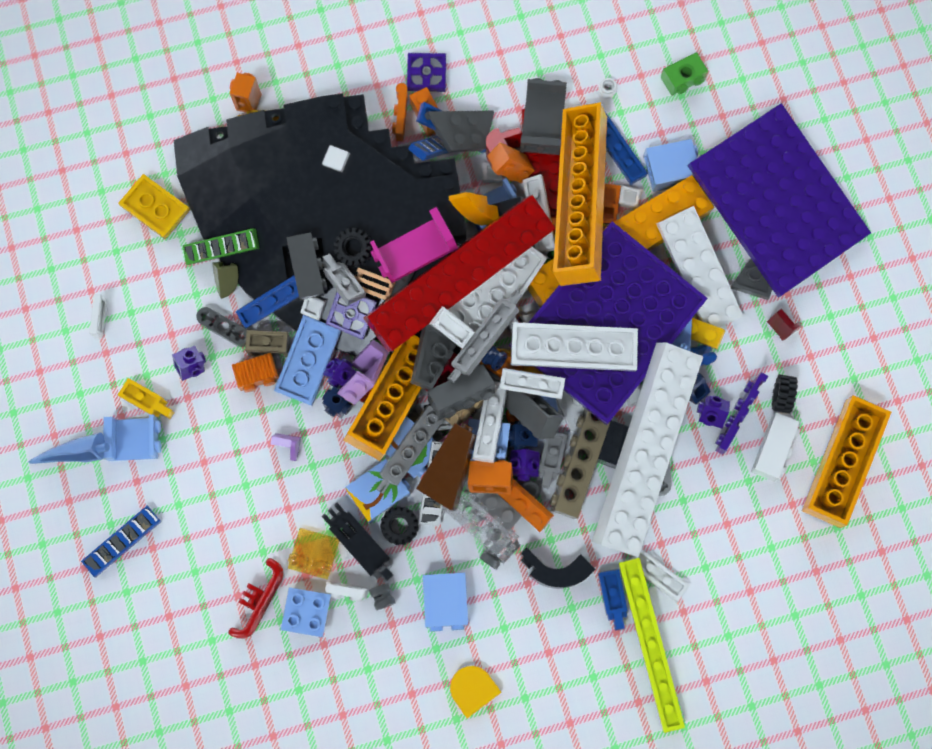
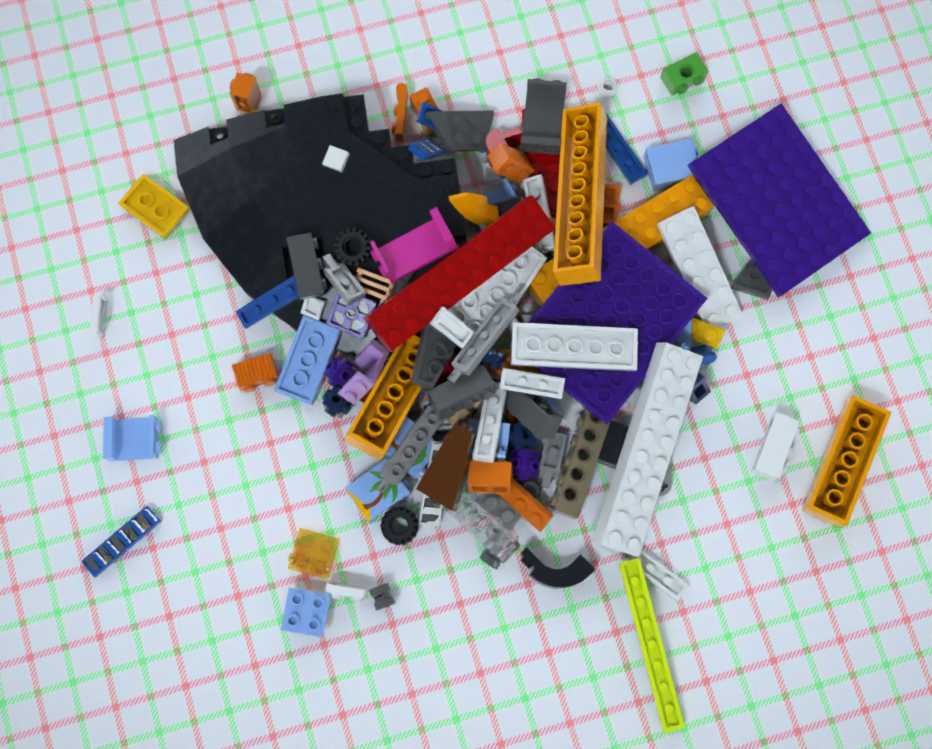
(83, 449): medium blue piece -> none
(144, 399): yellow hinge -> none
(189, 362): dark purple brick -> none
(207, 324): dark grey beam -> none
(221, 246): tile -> none
(225, 278): olive brick -> none
(259, 601): red piece -> none
(267, 342): dark tan panel -> none
(287, 441): medium lavender tile -> none
(359, 544): black hinge -> none
(426, 71): dark purple piece -> none
(445, 601): light blue brick -> none
(472, 689): yellow tile -> none
(613, 597): blue hinge -> none
(629, 197): white tile -> none
(713, 411): dark purple brick -> none
(741, 406): dark purple wing -> none
(783, 324): dark red tile -> none
(784, 393): black tyre -> none

